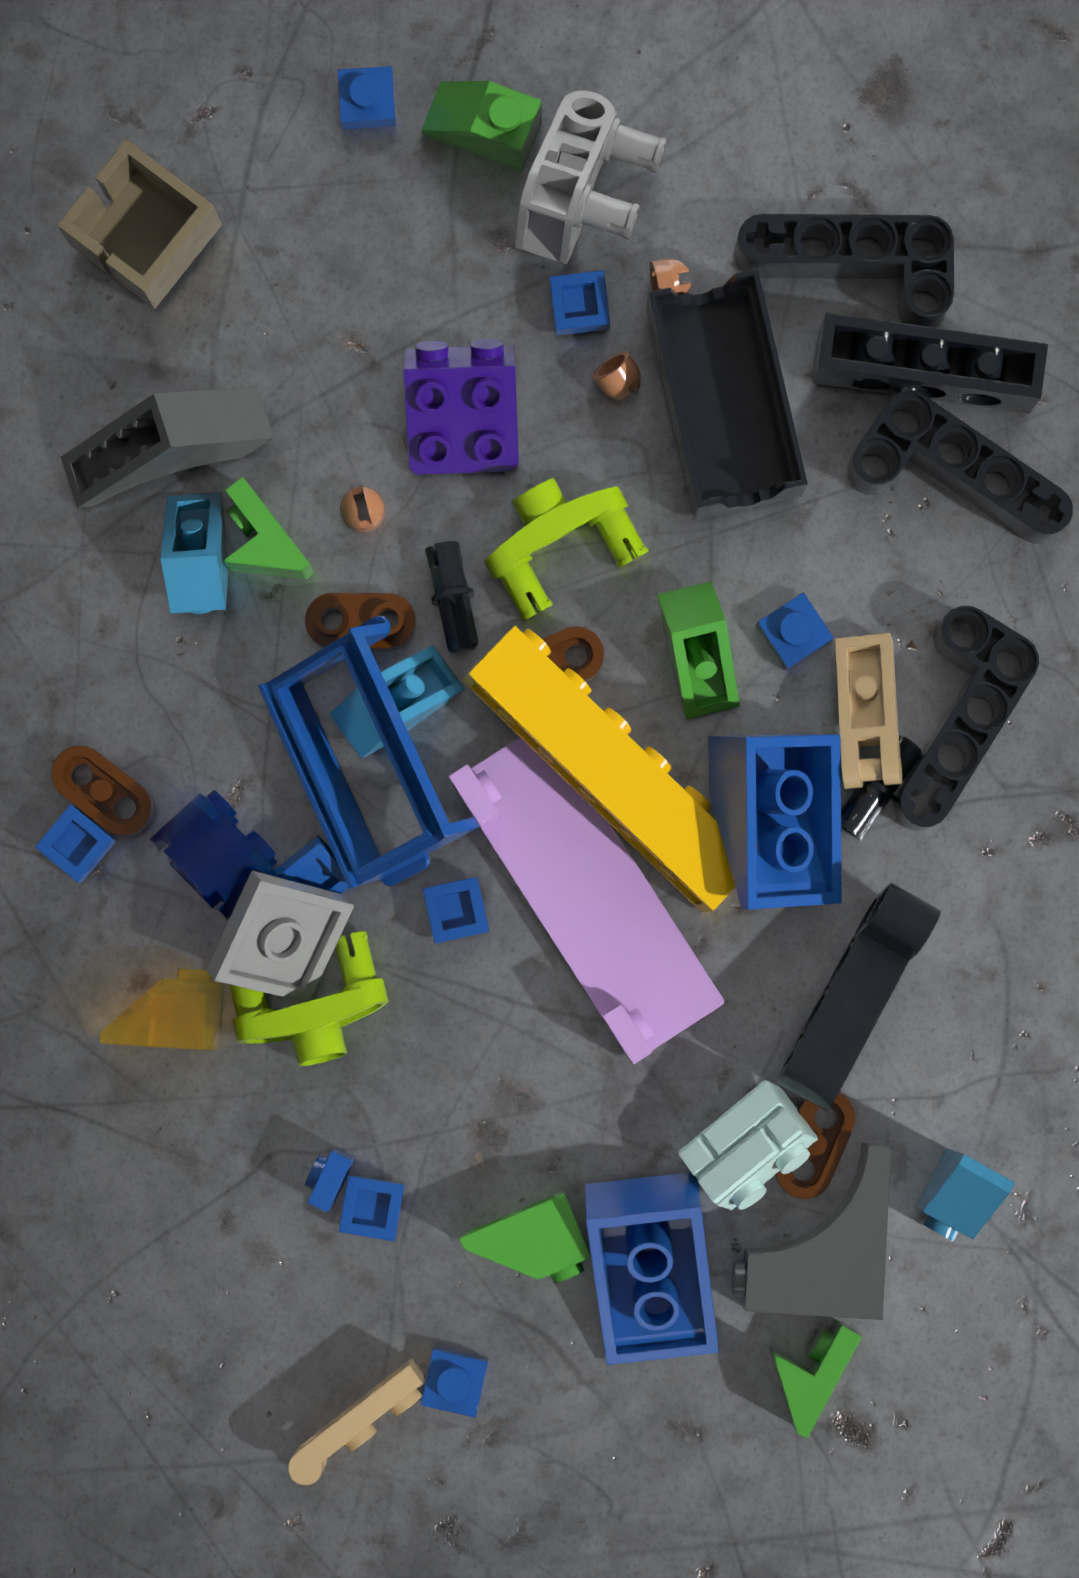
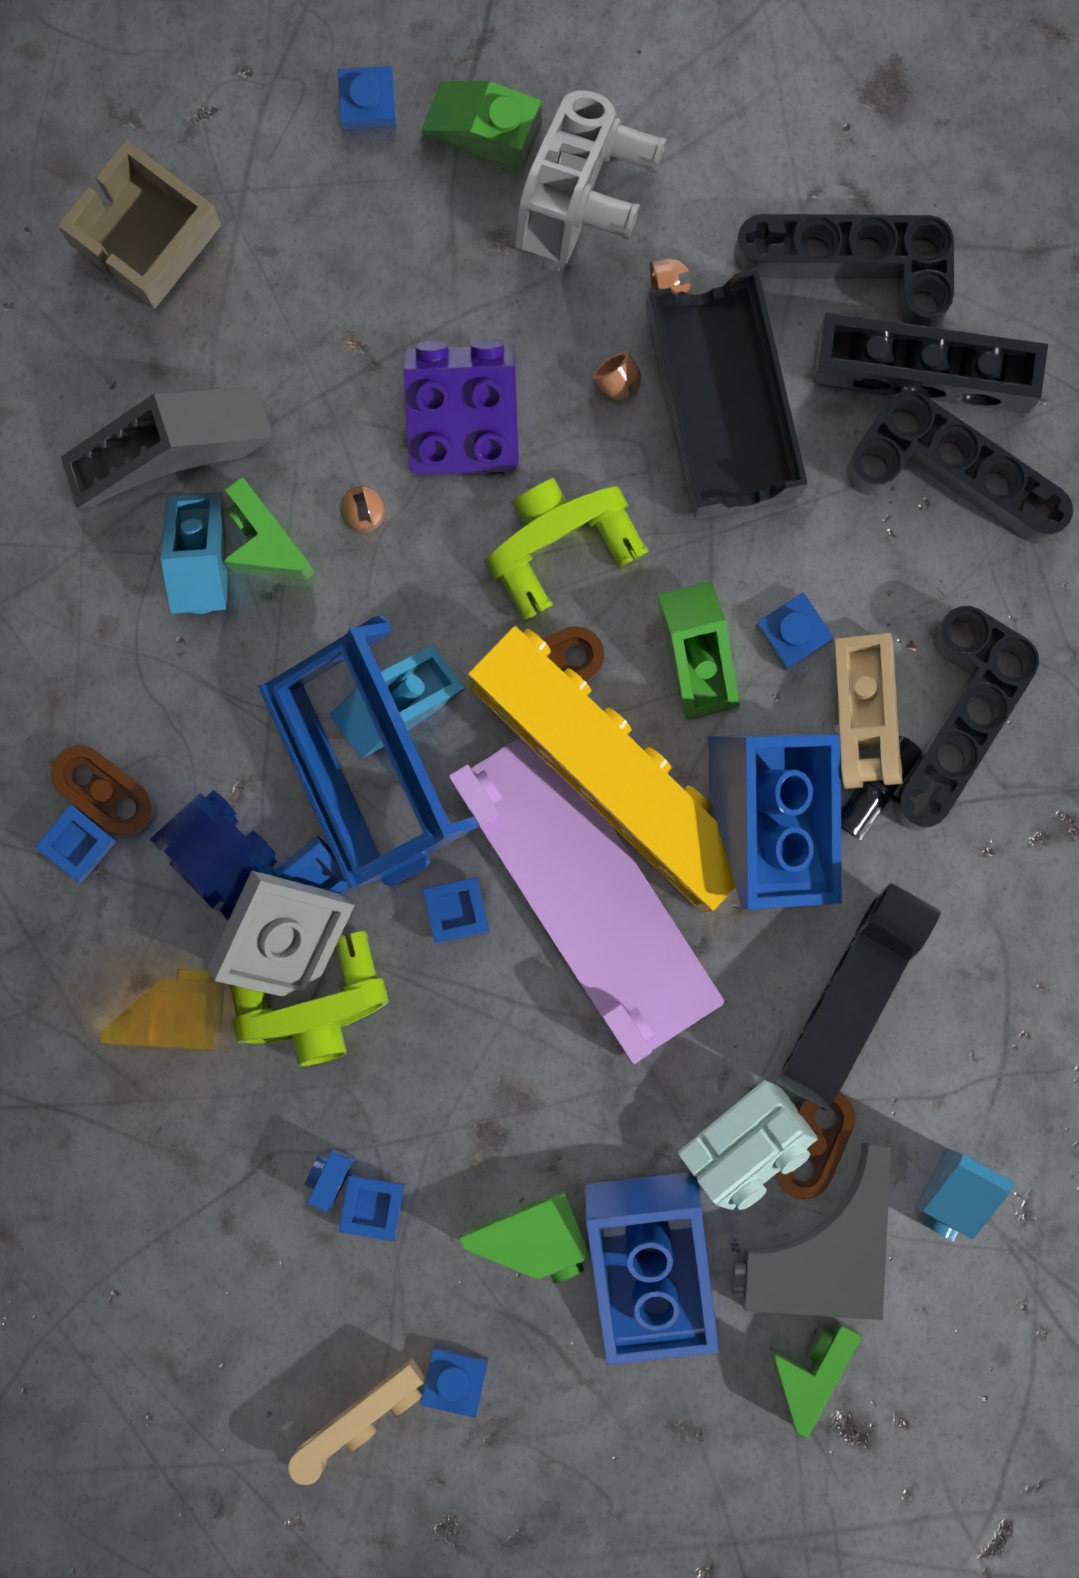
(356, 610): reddish brown plate -> none
(452, 596): black axle -> none
(579, 302): blue plate -> none

